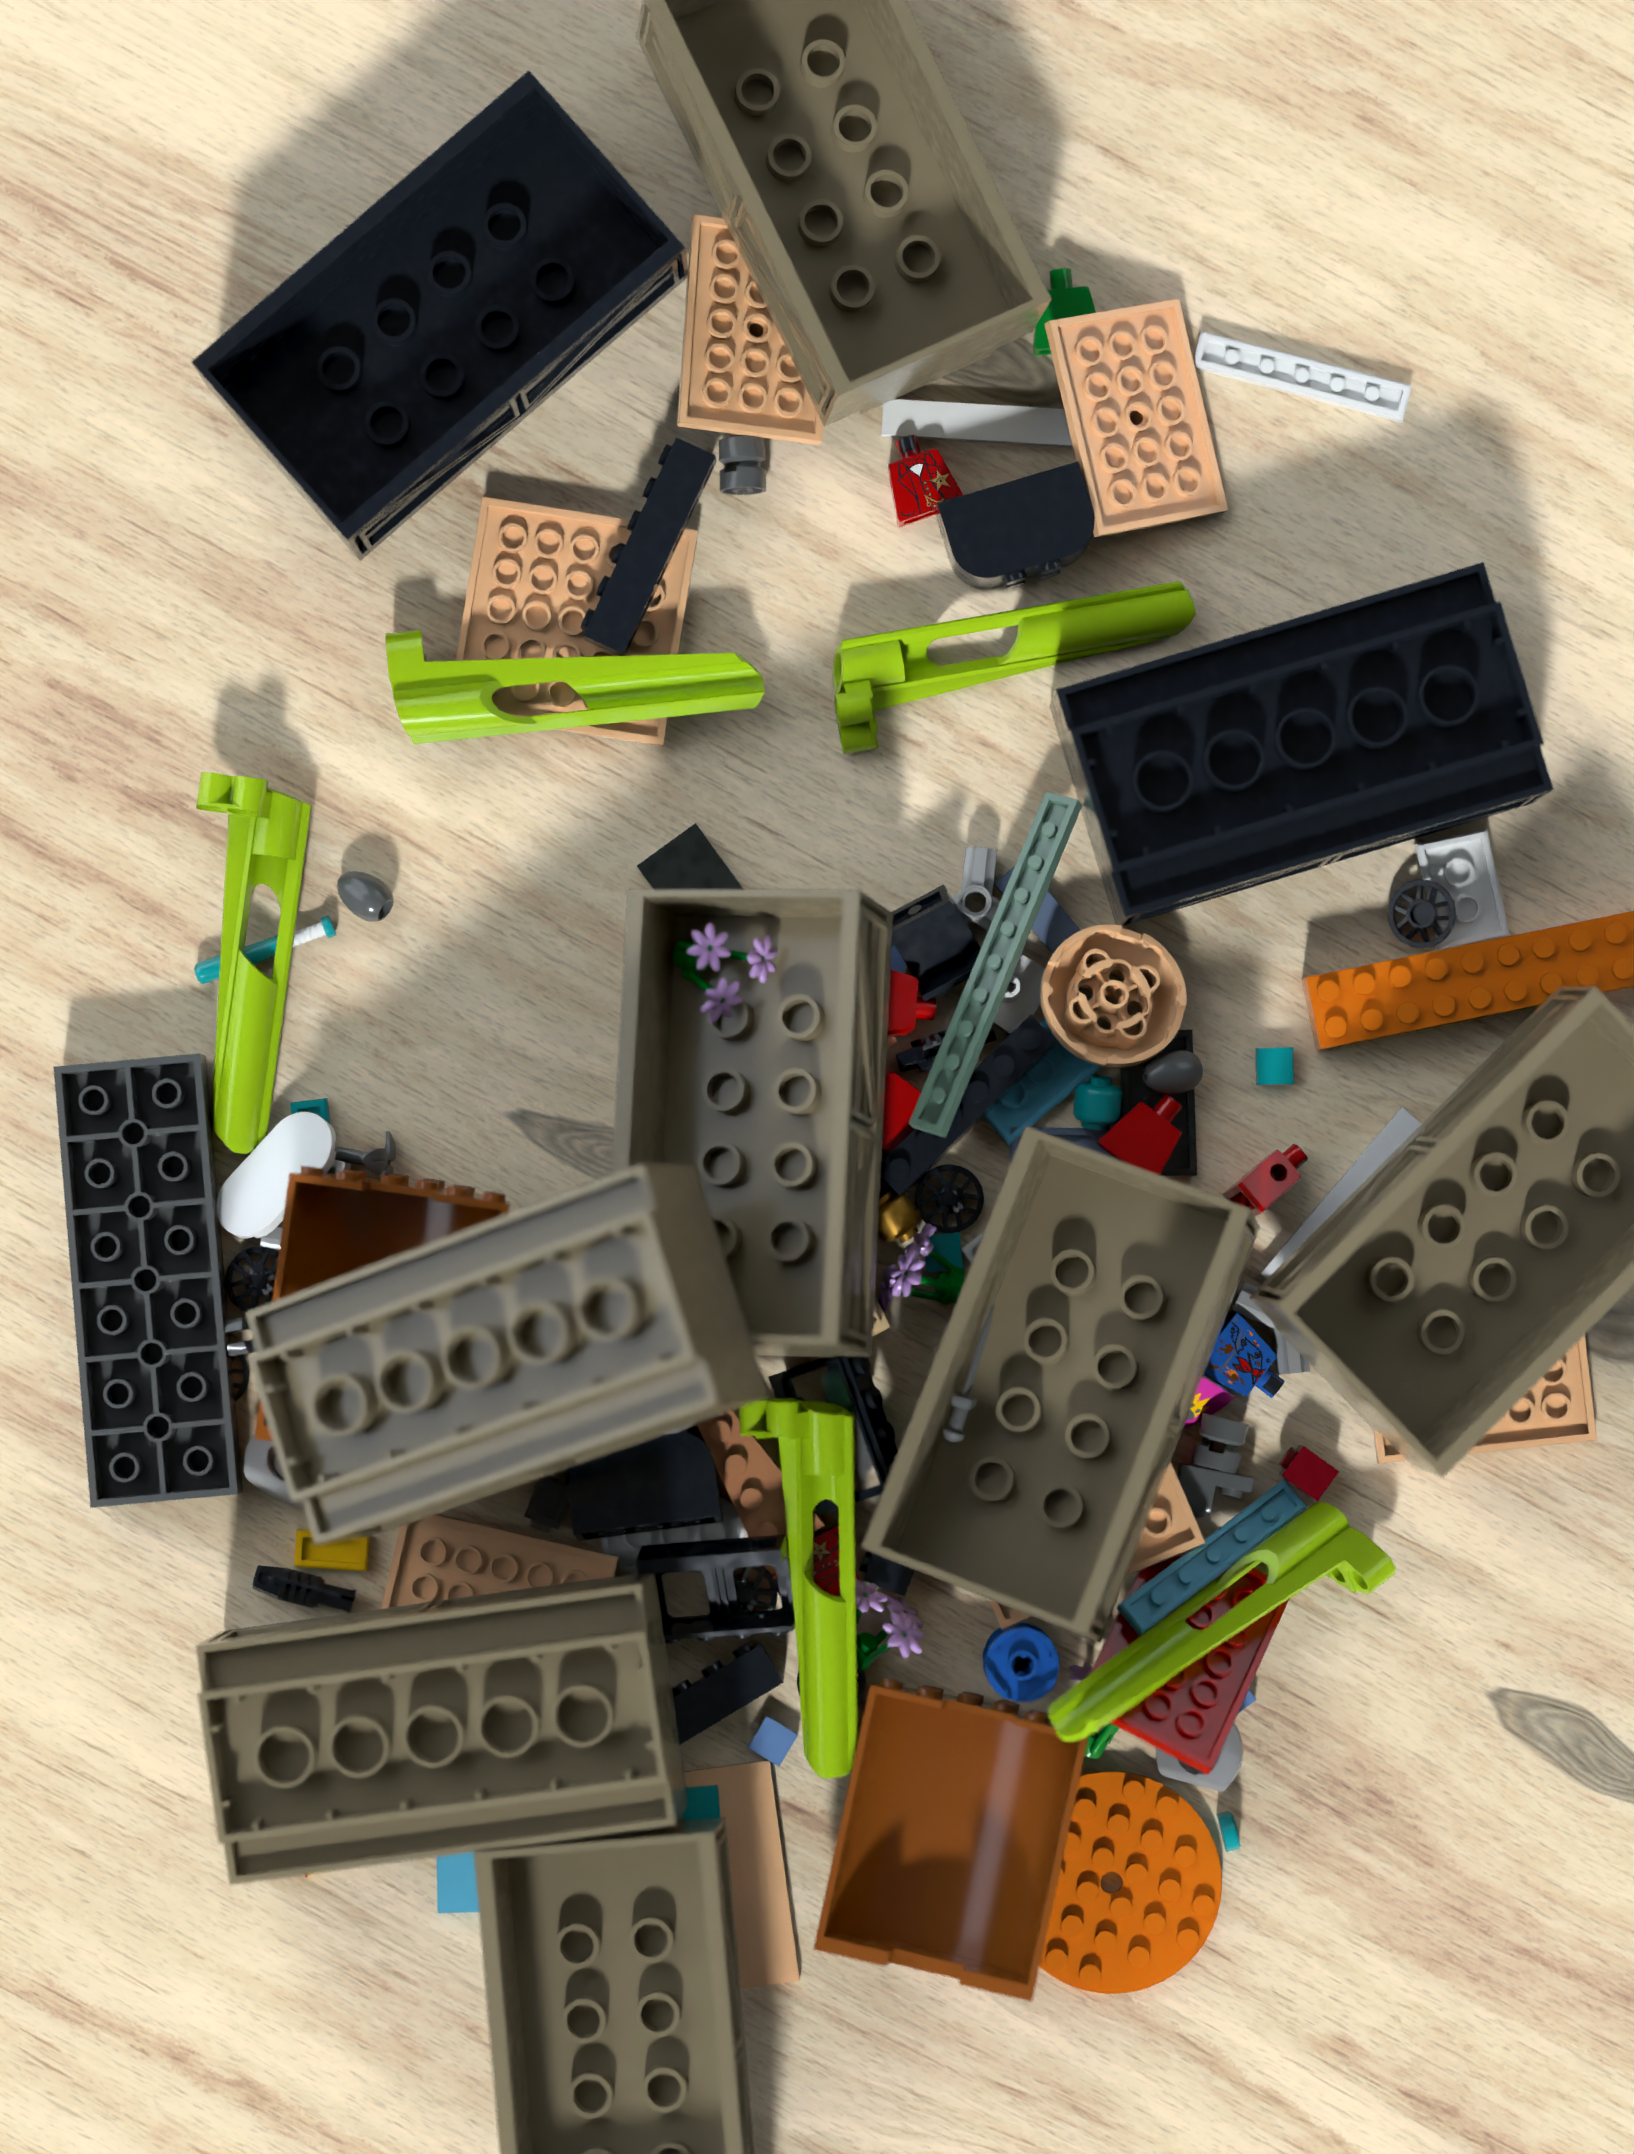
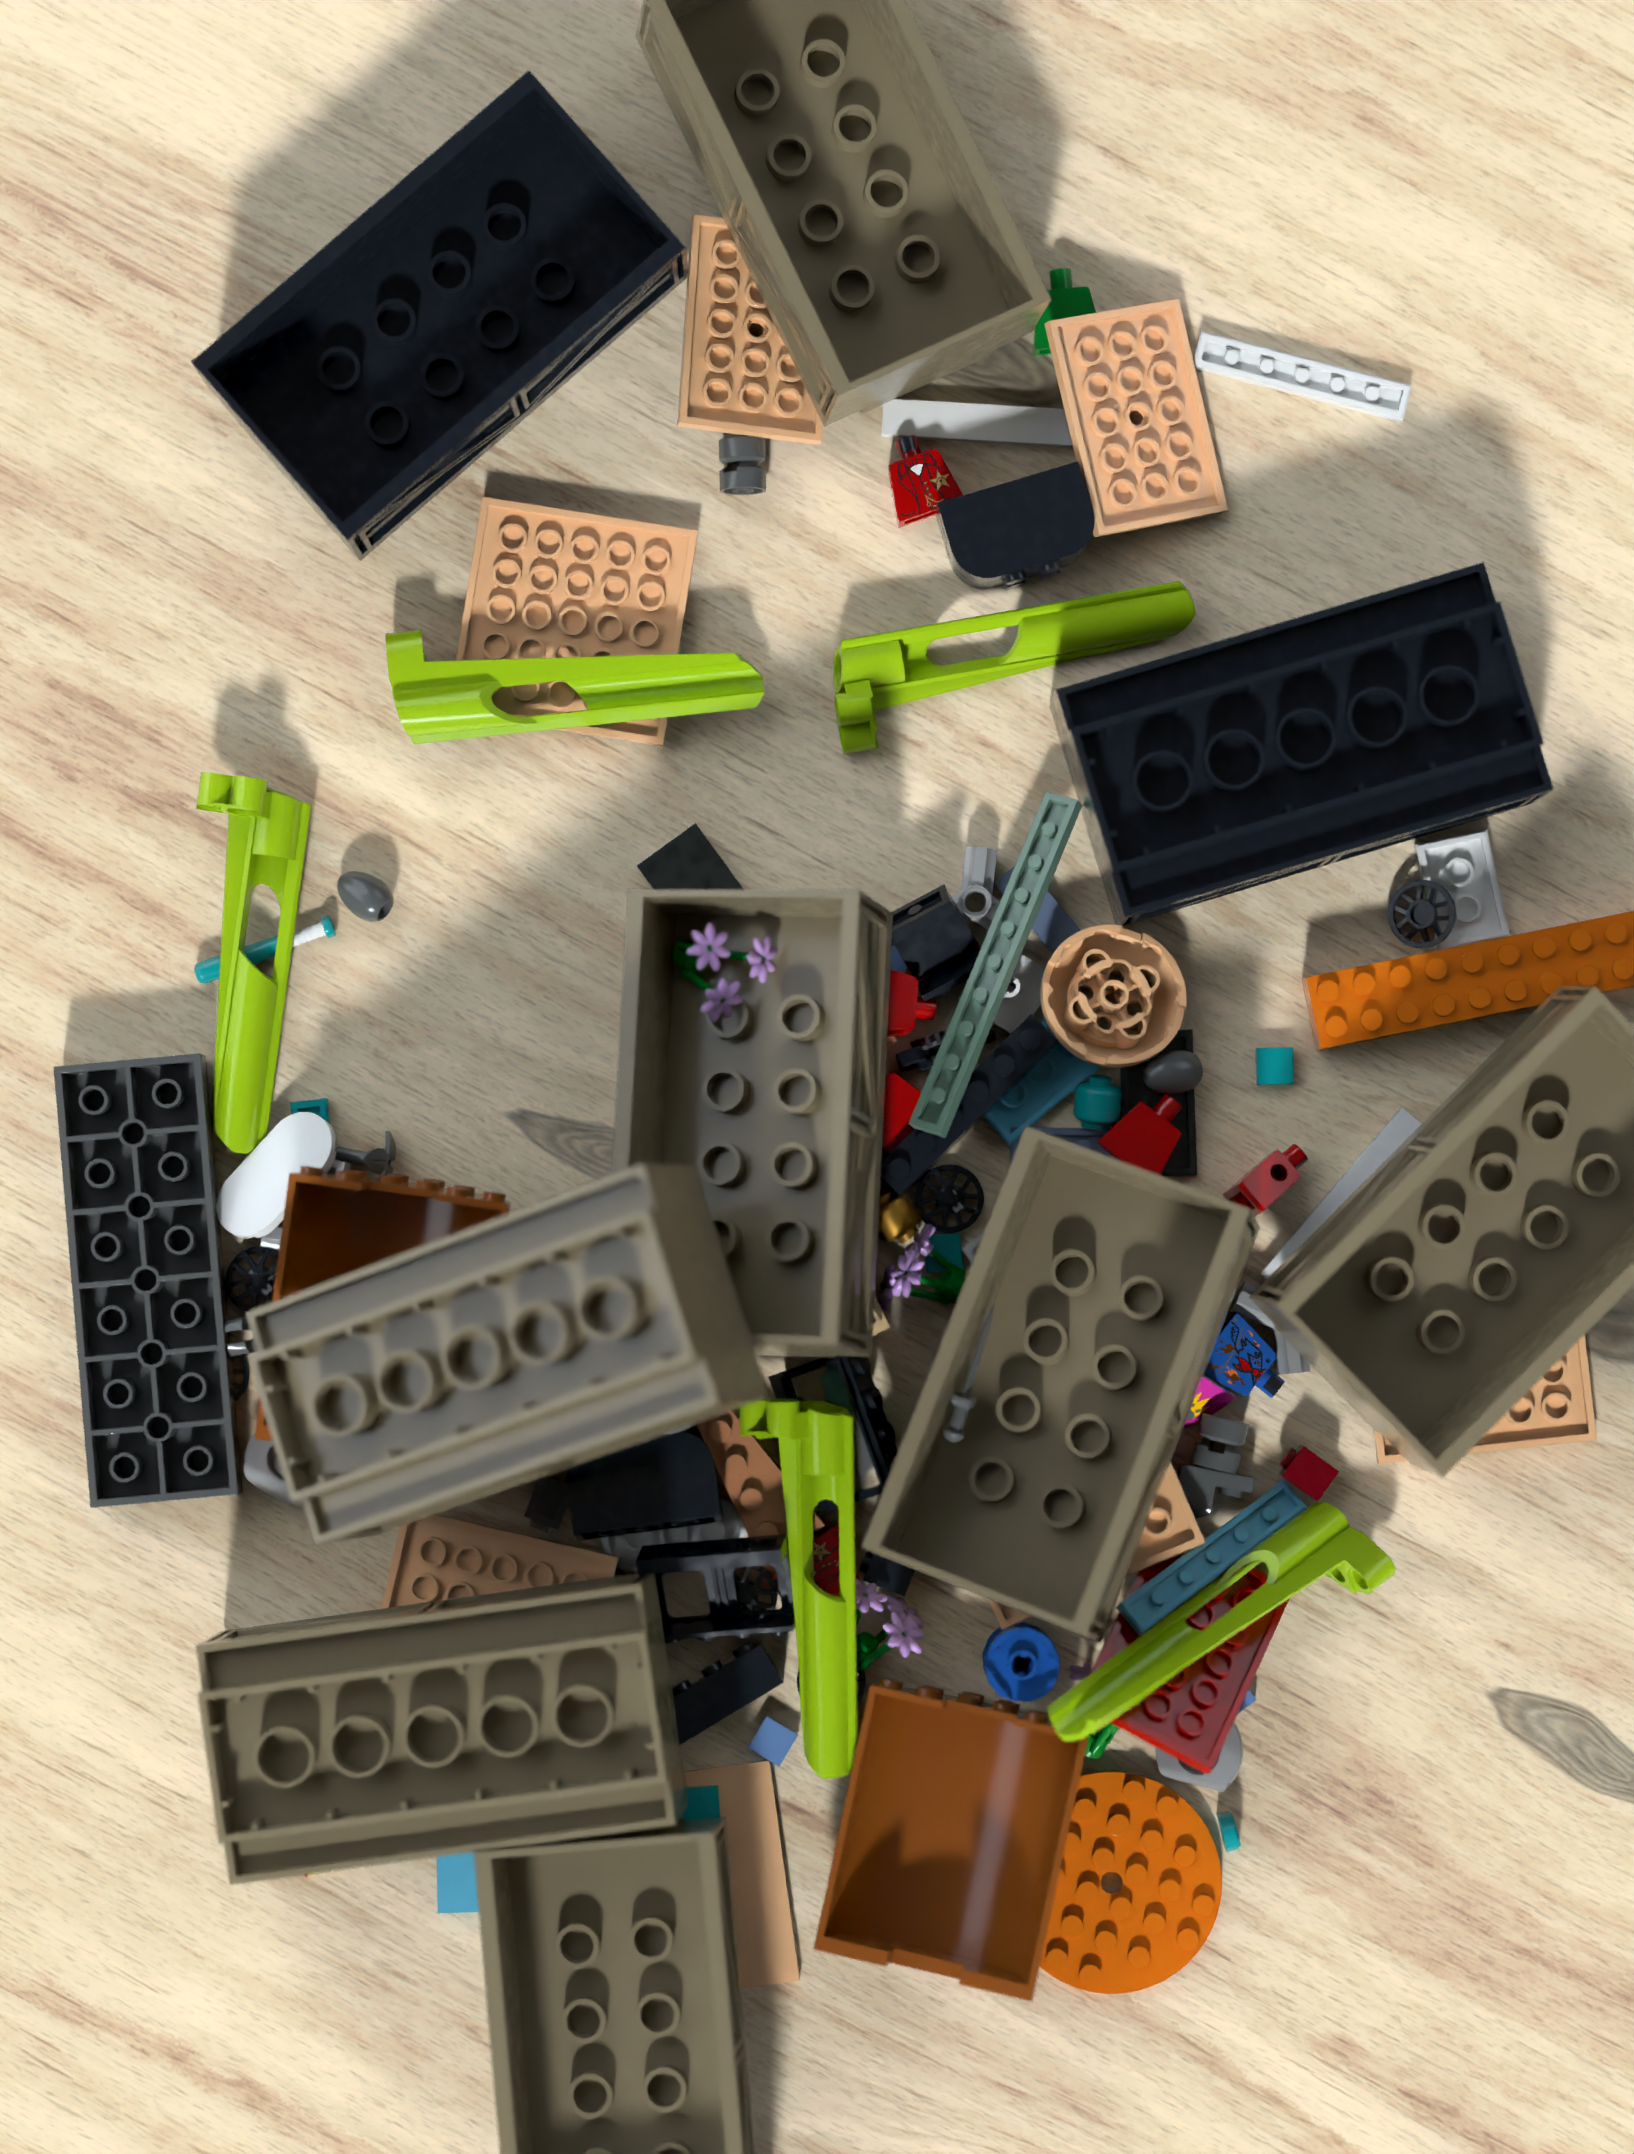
(301, 1588): black hinge -> none
(340, 1555): yellow tile -> none
(649, 546): black brick -> none

